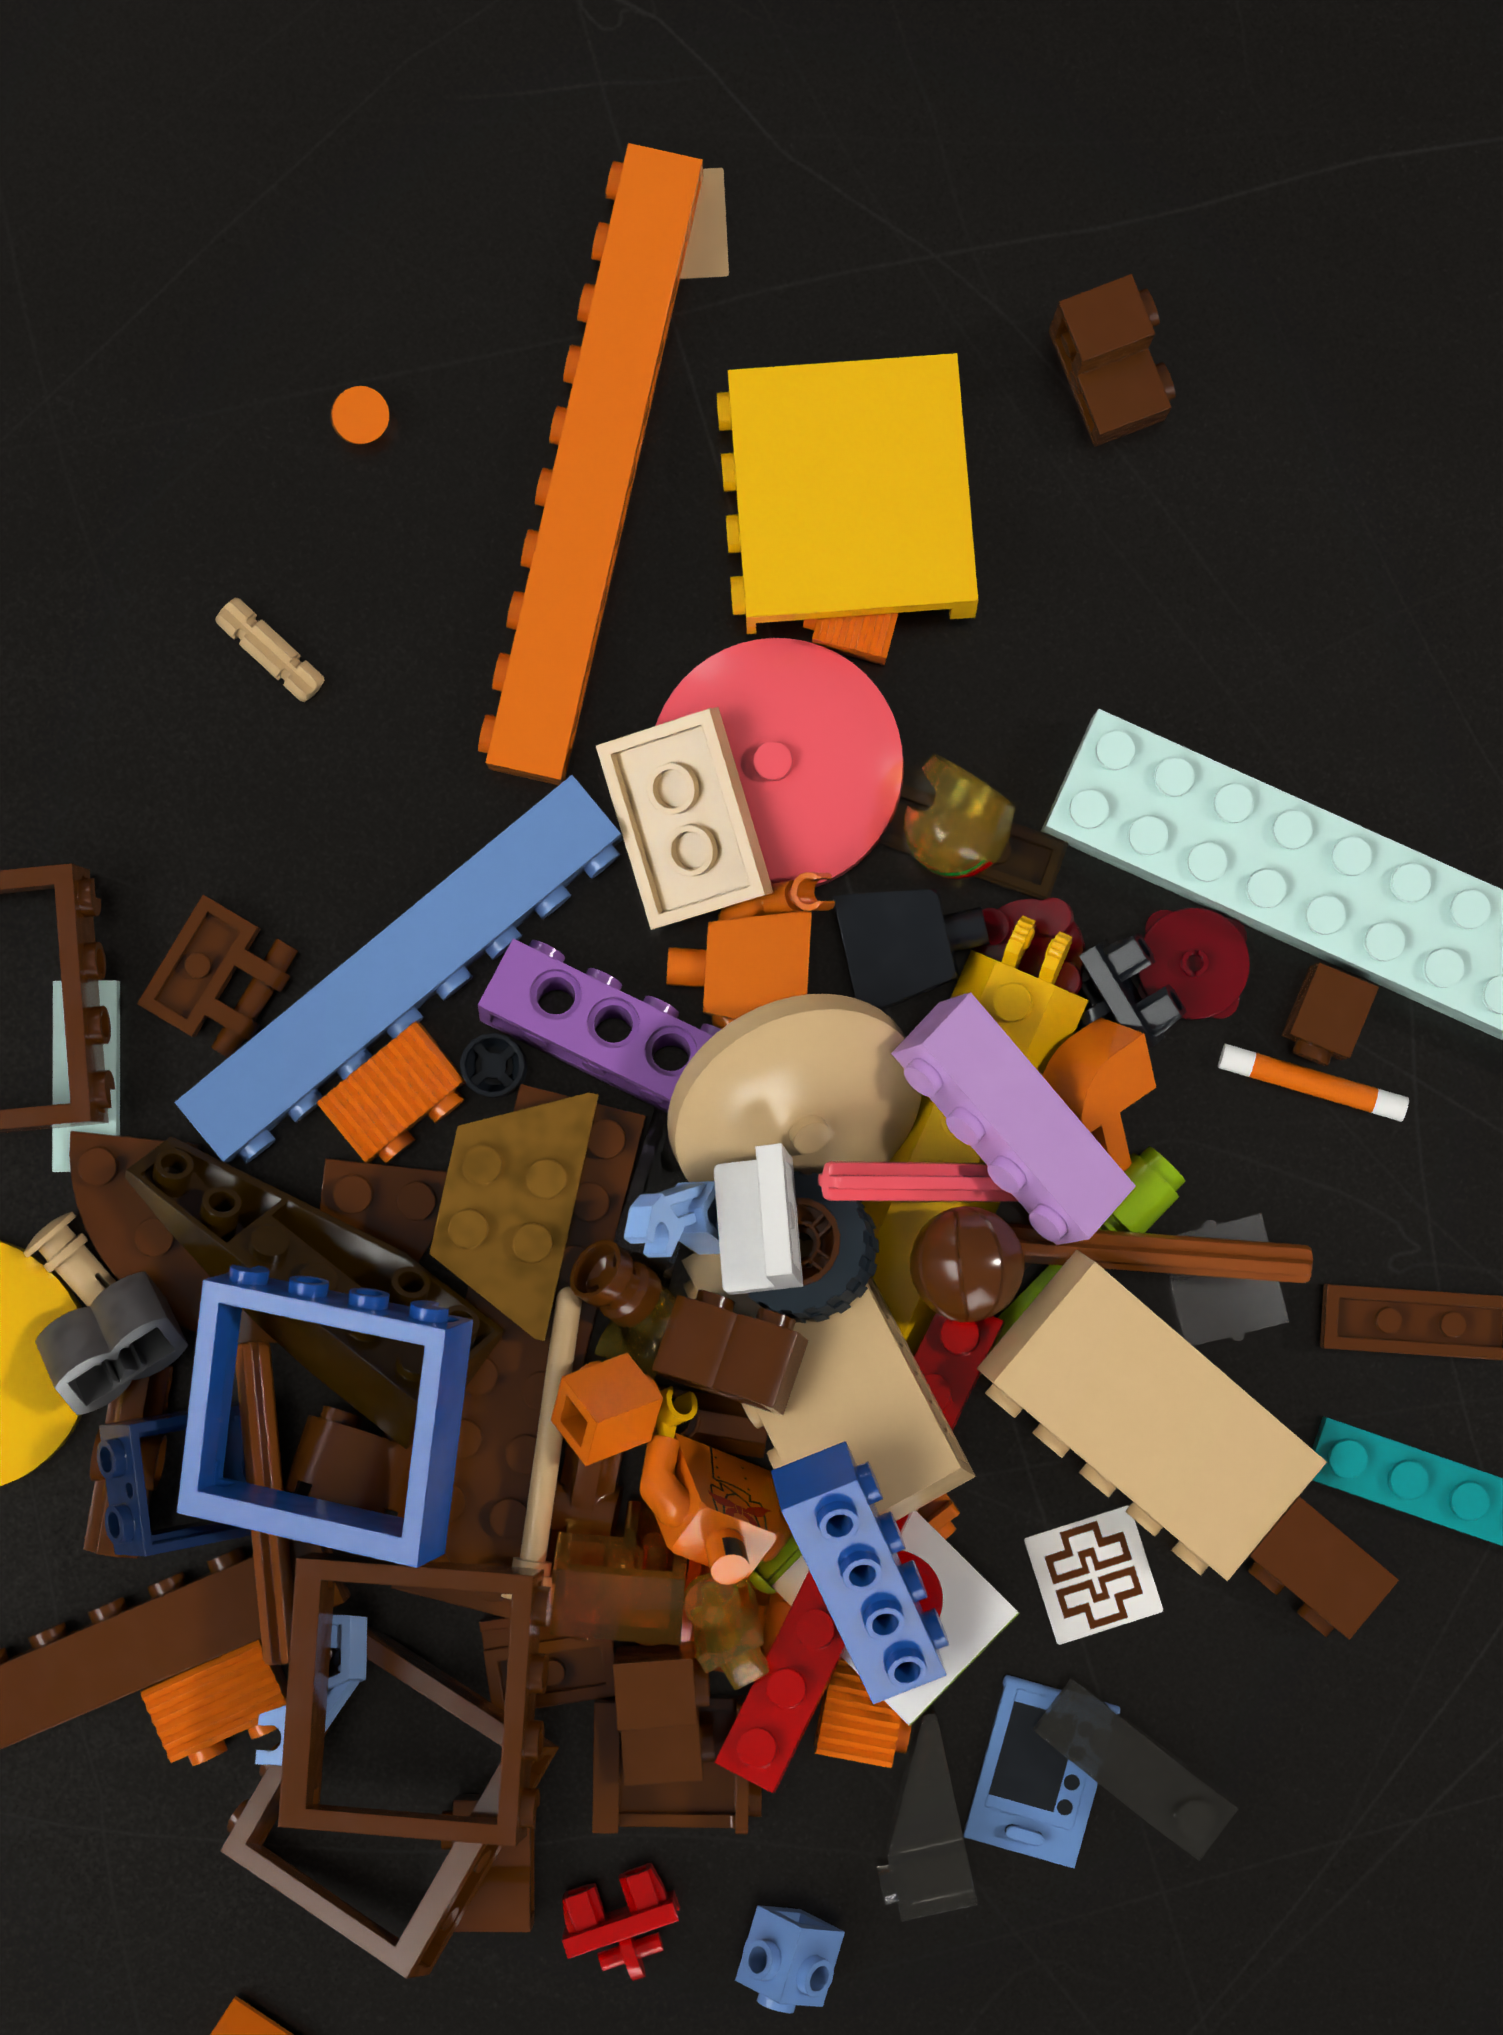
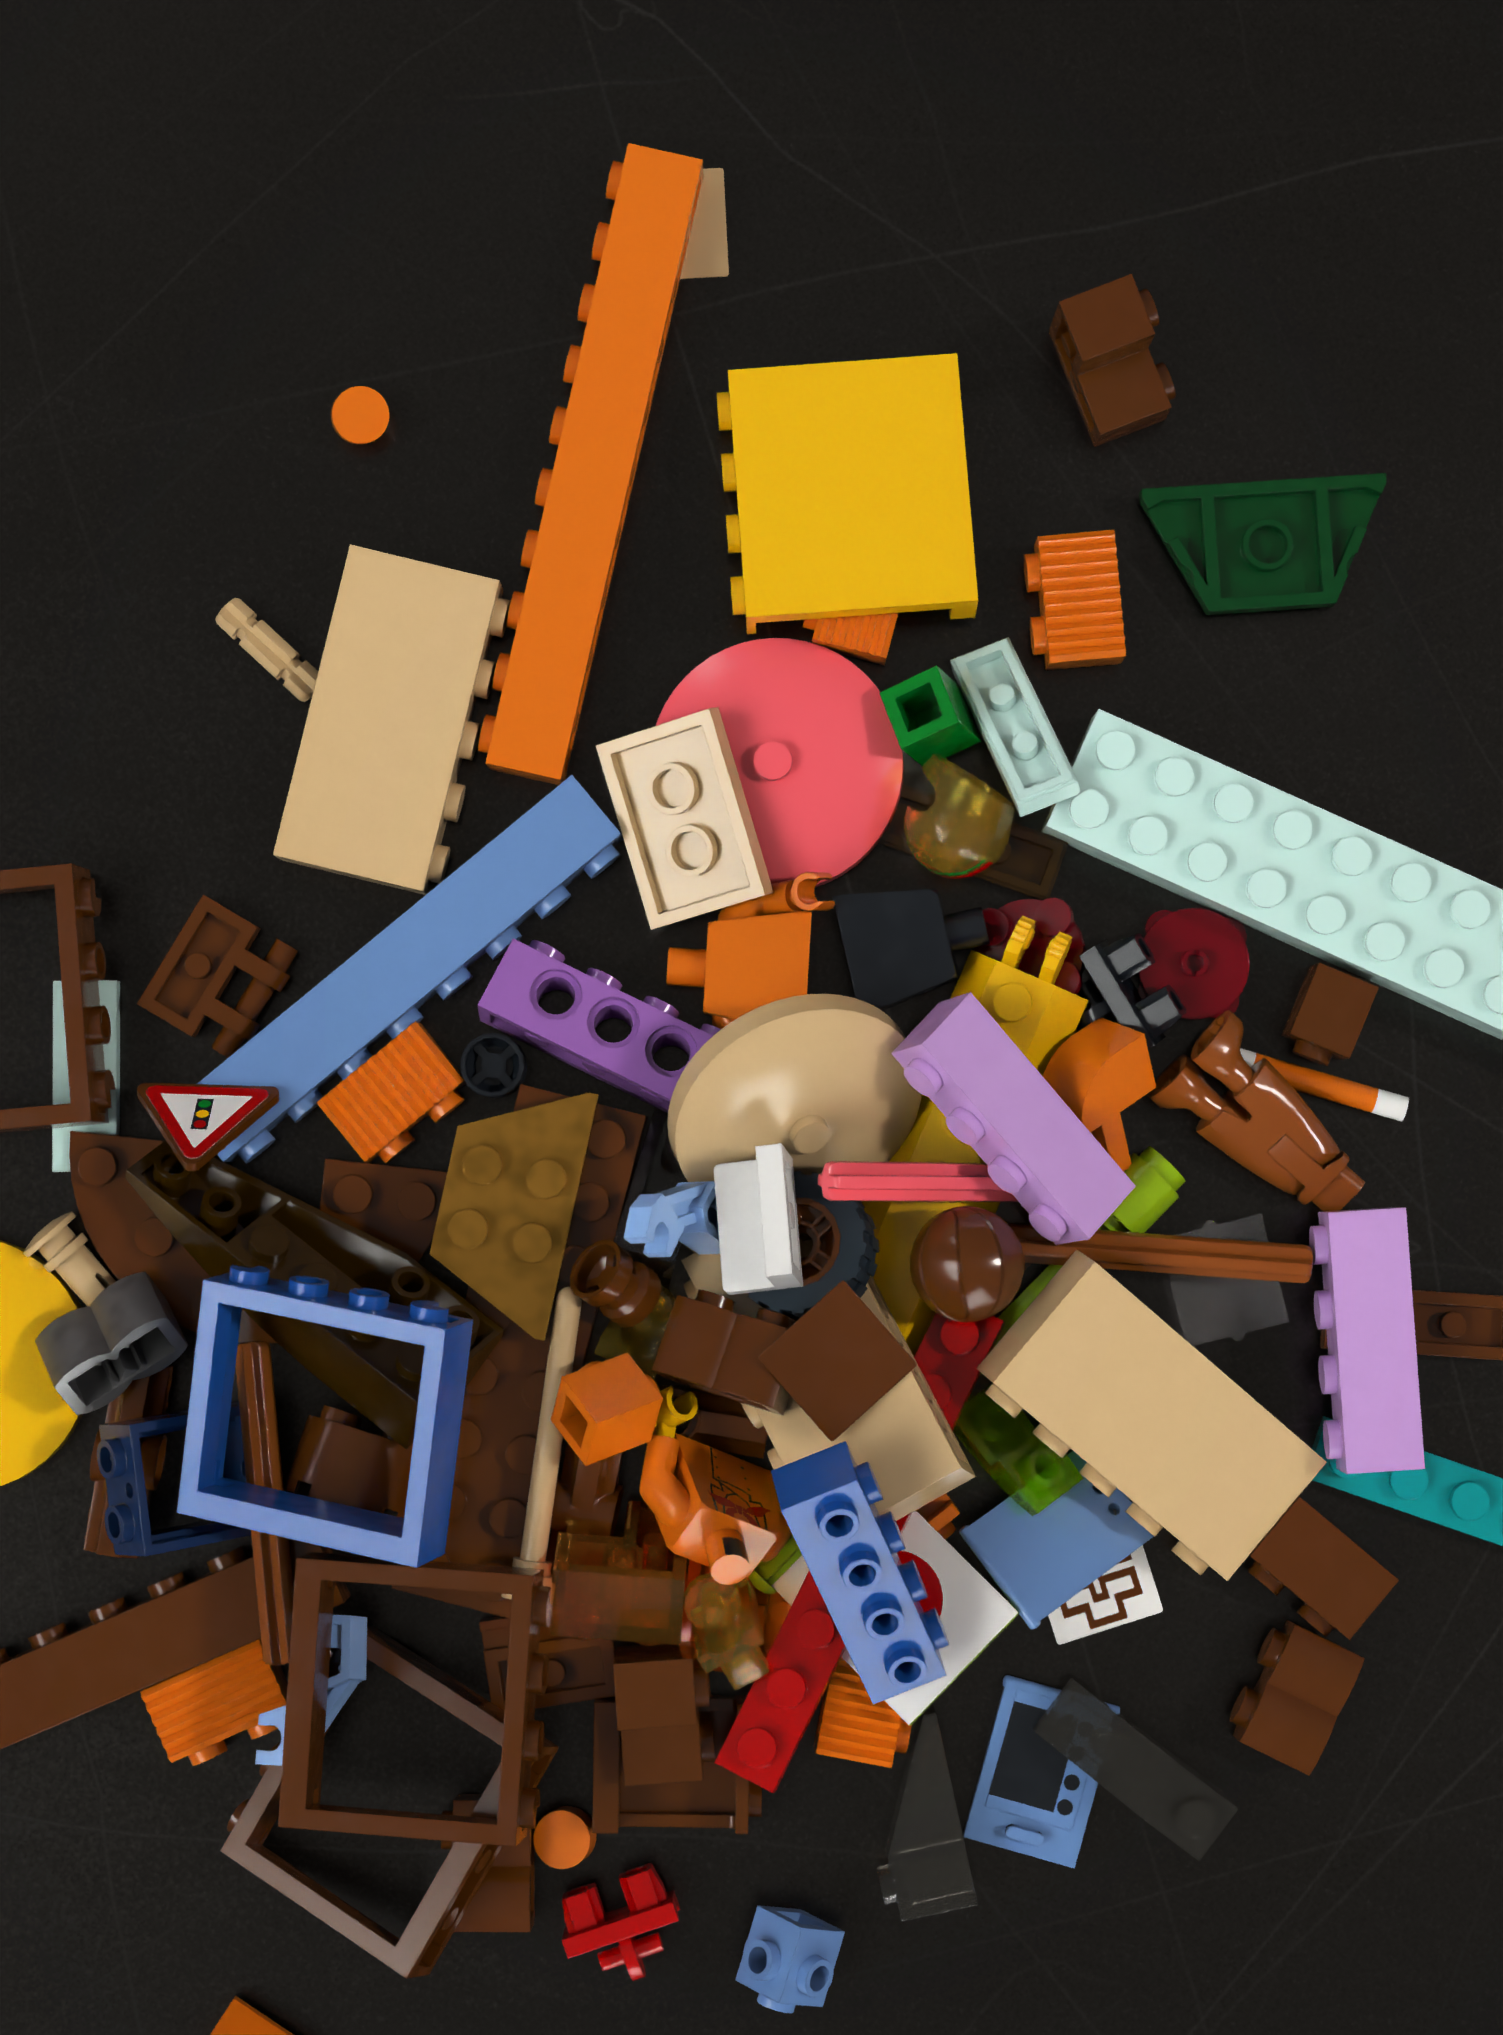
(204, 1117): none -> piece
(392, 721): none -> tan brick
(564, 1837): none -> orange piece
(837, 1360): none -> reddish brown sticker
(930, 715): none -> green brick
(1013, 1454): none -> clear neon green slope
(1015, 727): none -> light aqua tile
(1059, 1550): none -> medium blue container
(1077, 600): none -> orange brick
(1258, 1118): none -> dark orange piece
(1265, 540): none -> dark green wing
(1296, 1696): none -> reddish brown brick
(1369, 1340): none -> lavender brick

